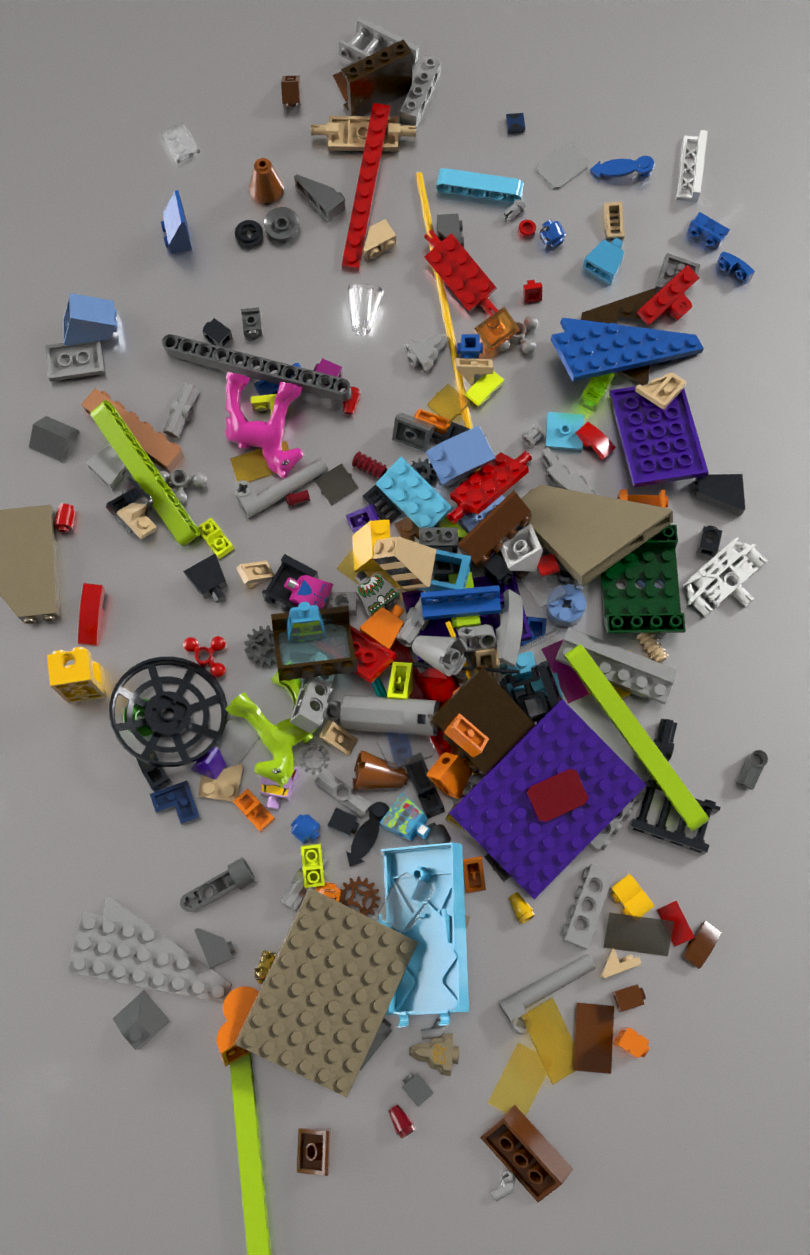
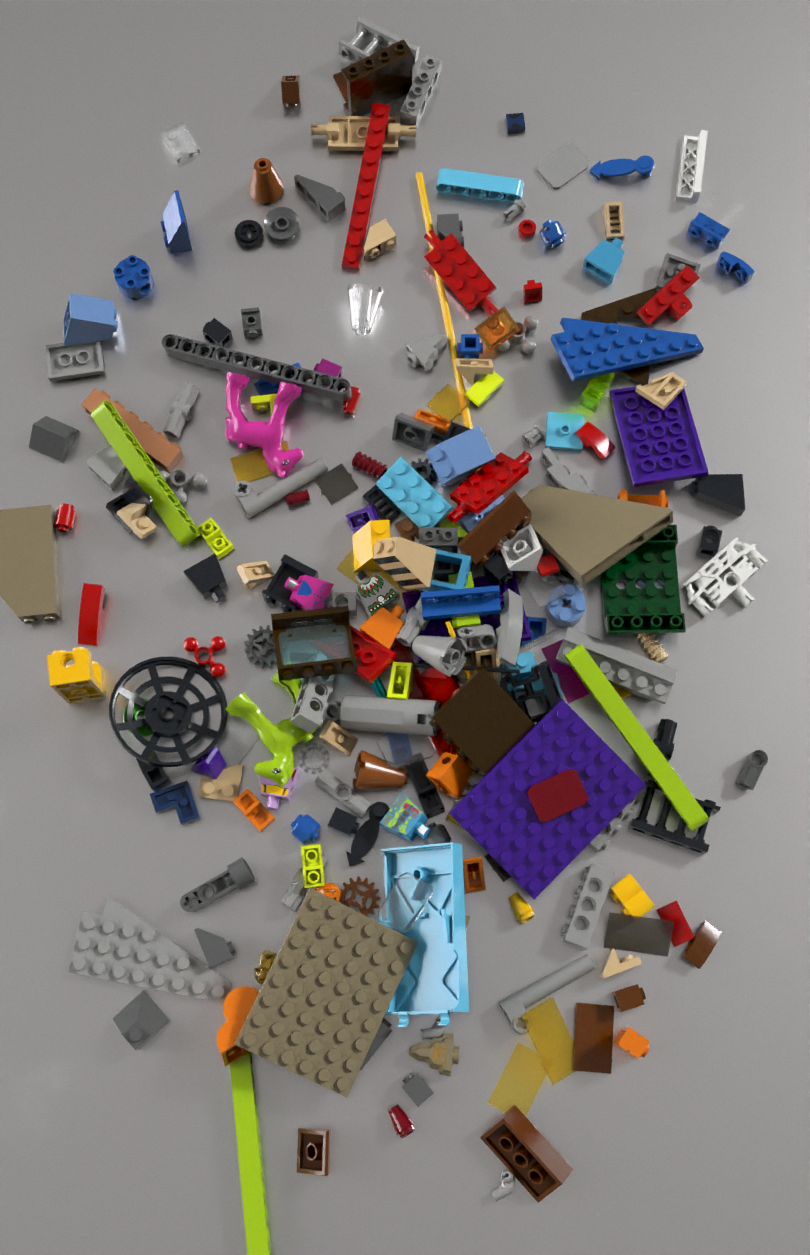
(133, 278): none -> blue brick
(305, 623): dark azure torso -> none
(466, 735): orange slope -> none

